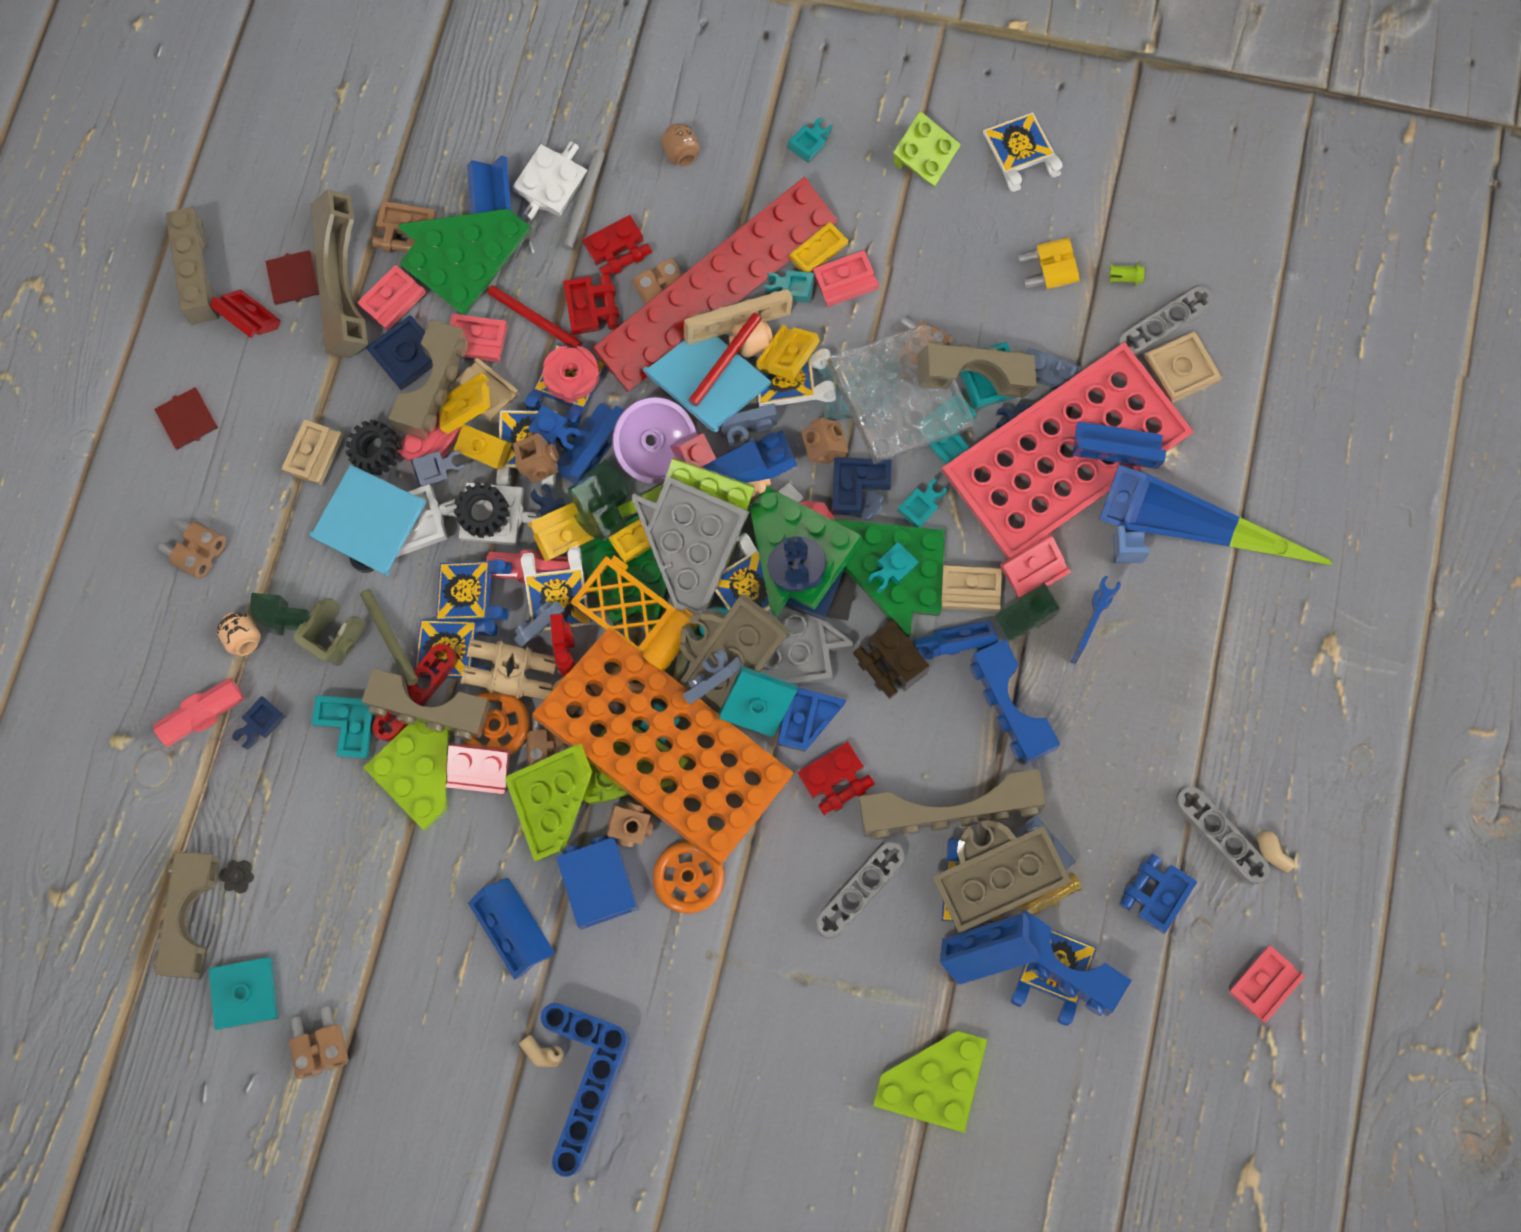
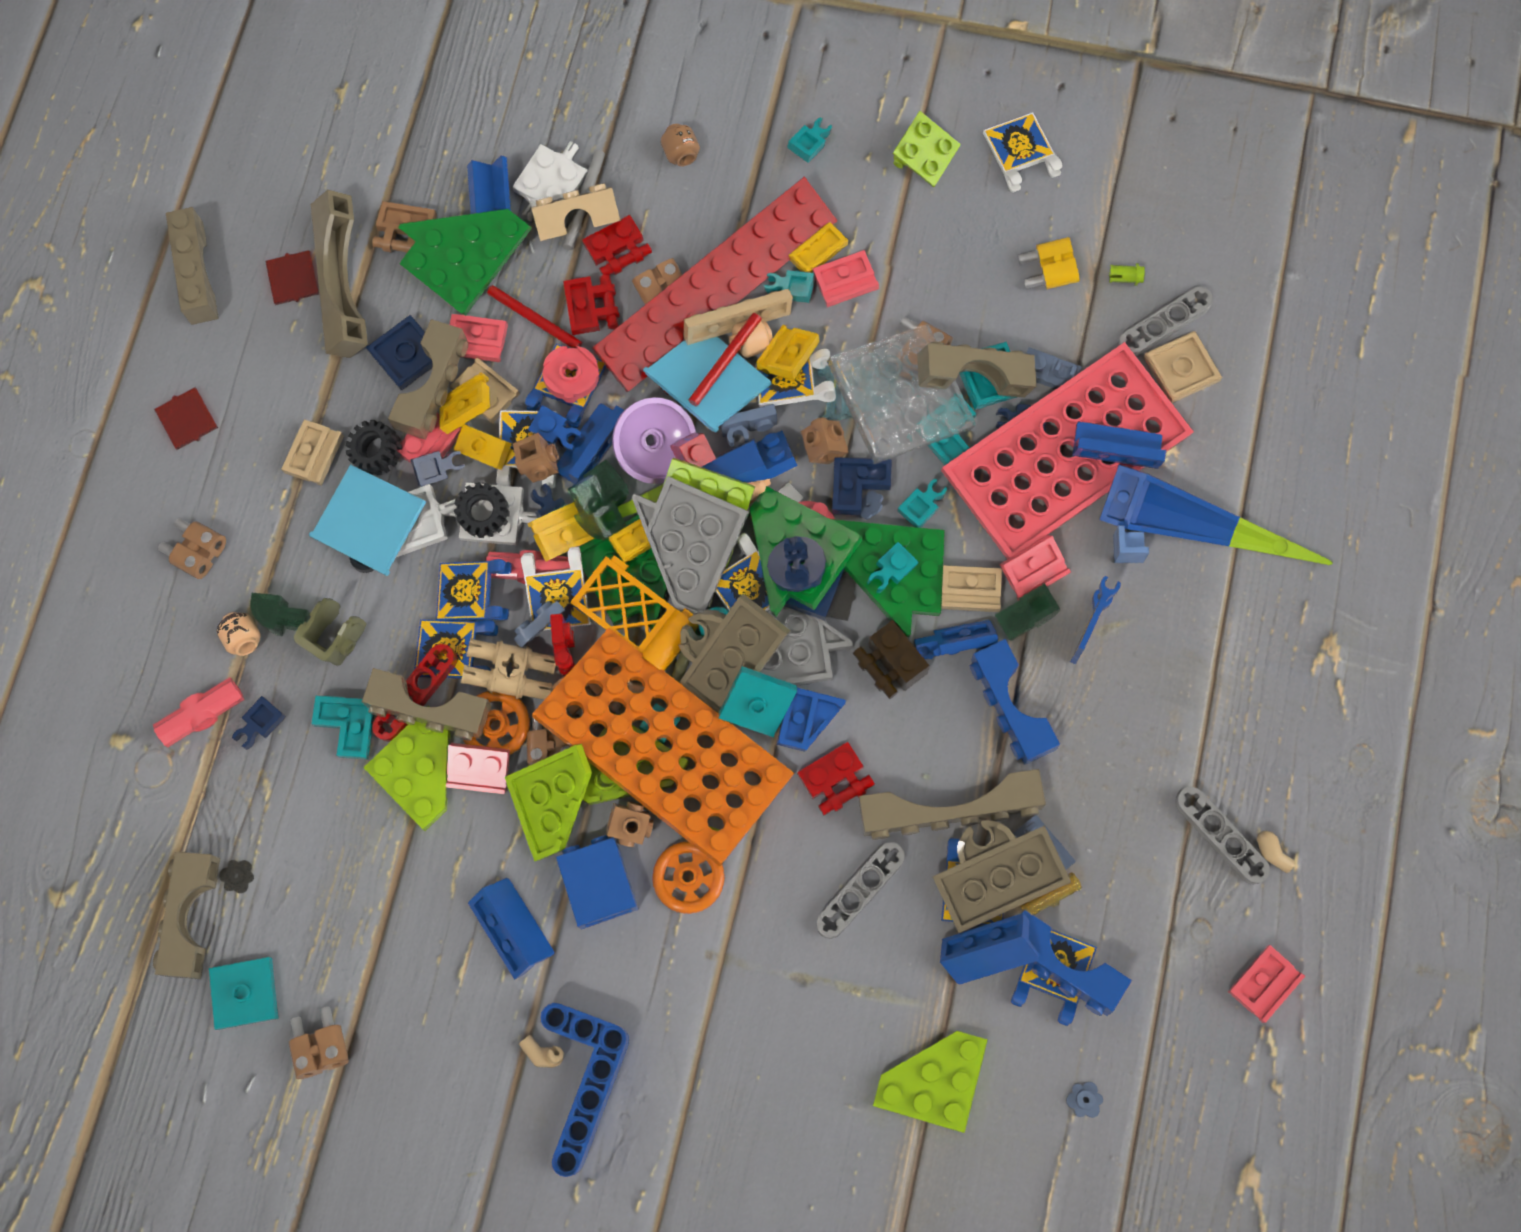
(245, 313): red plate -> none
(389, 637): olive bar -> none
(391, 297): coral plate -> none
(551, 214): none -> tan arch
(719, 672): sand blue plate -> none
(1075, 1100): none -> sand blue plant
(1165, 900): blue plate -> none

